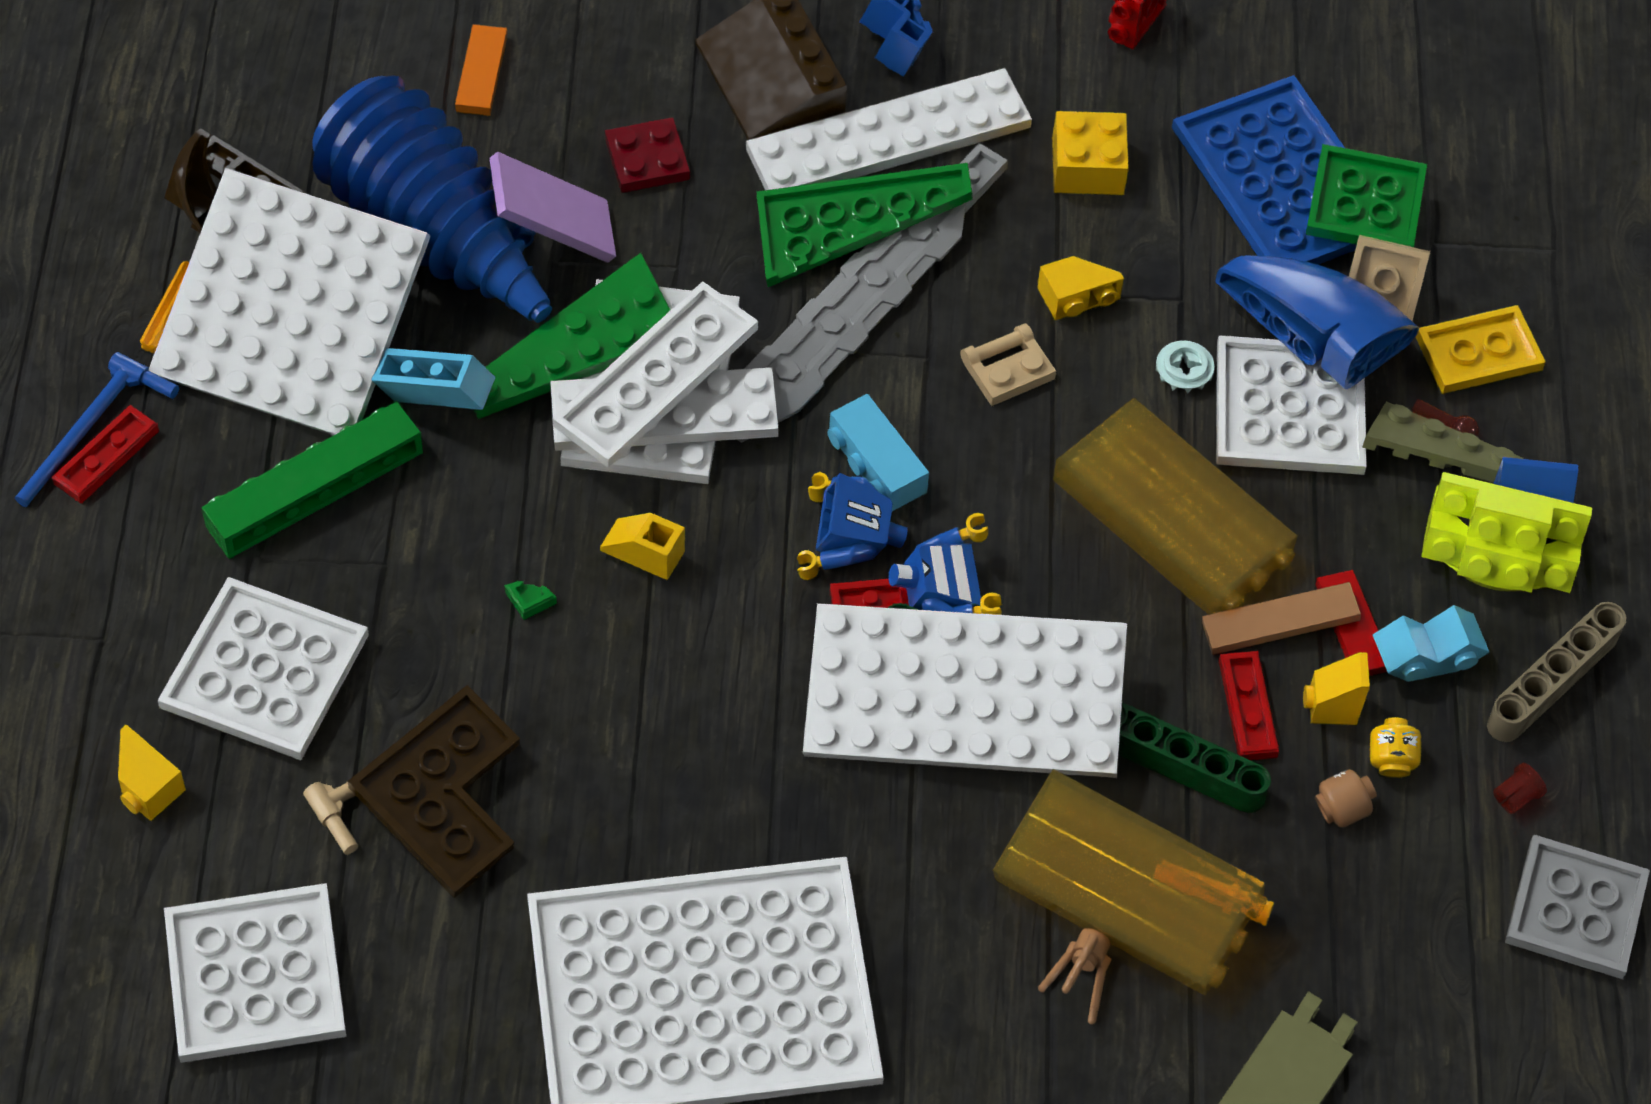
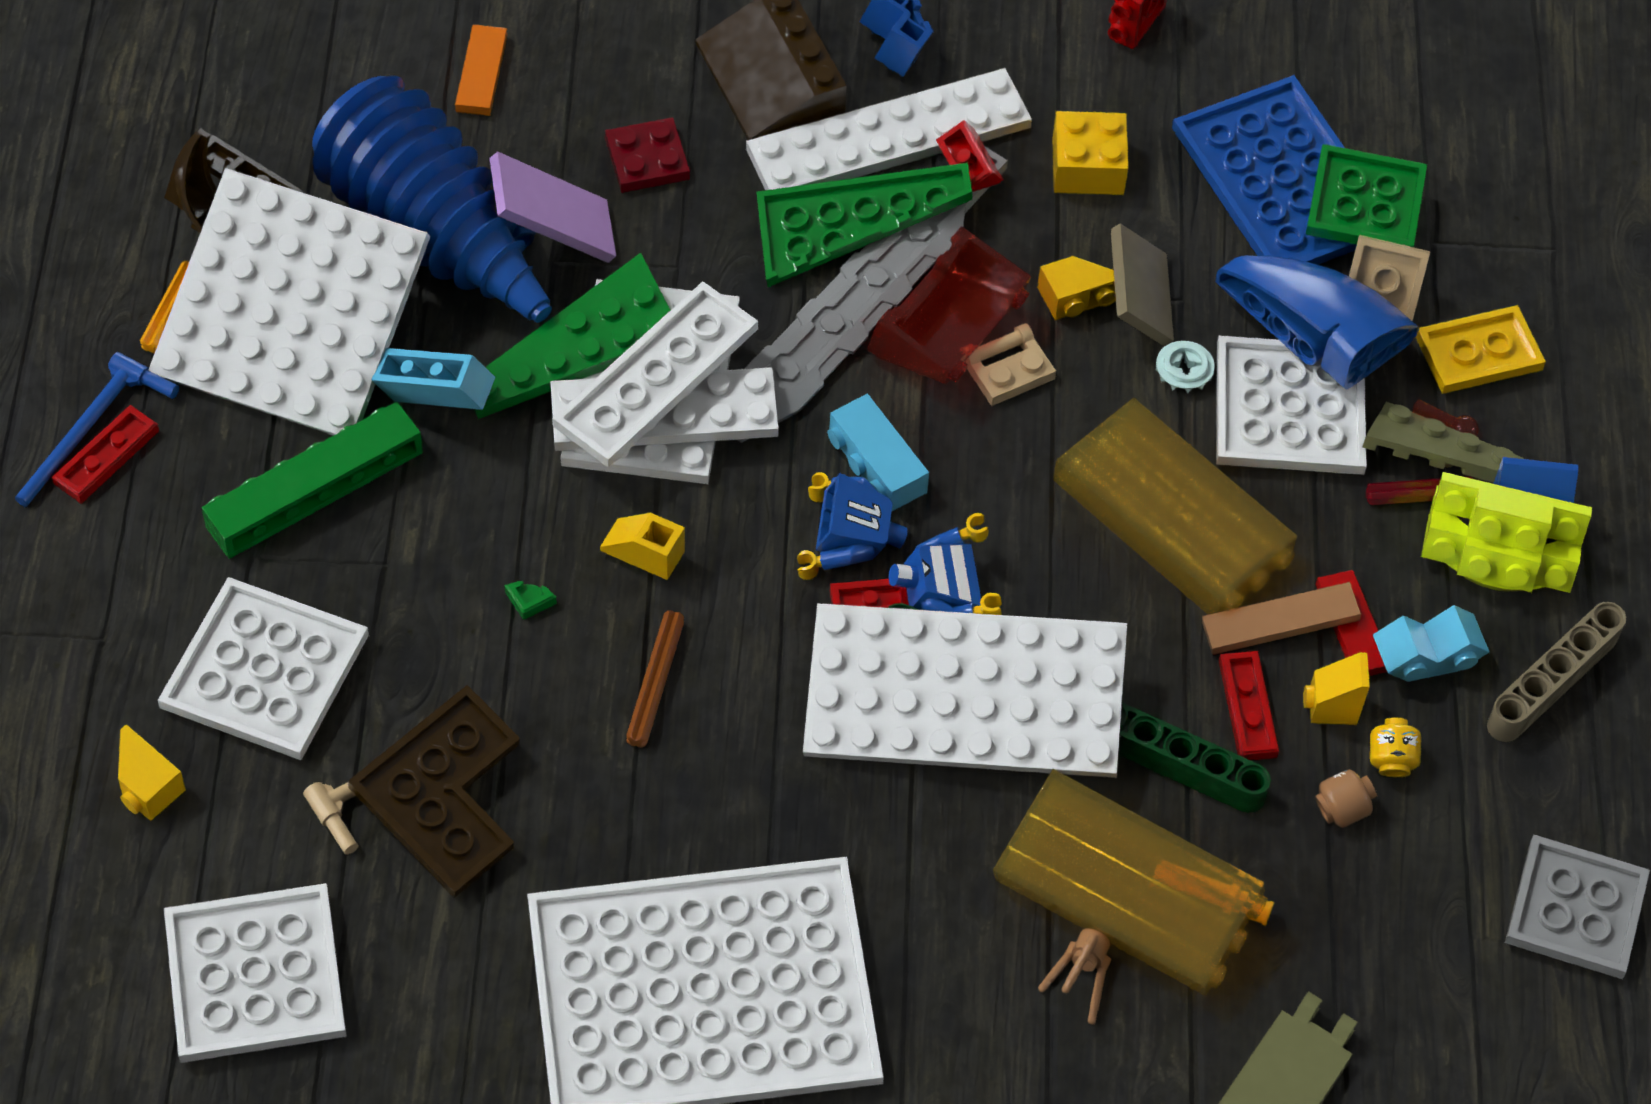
(655, 679): none -> dark orange axle
(951, 310): none -> clear red windscreen
(964, 146): none -> red slope
(1142, 285): none -> dark tan tile
(1402, 491): none -> dark red axle
(1525, 785): clear red bush -> none

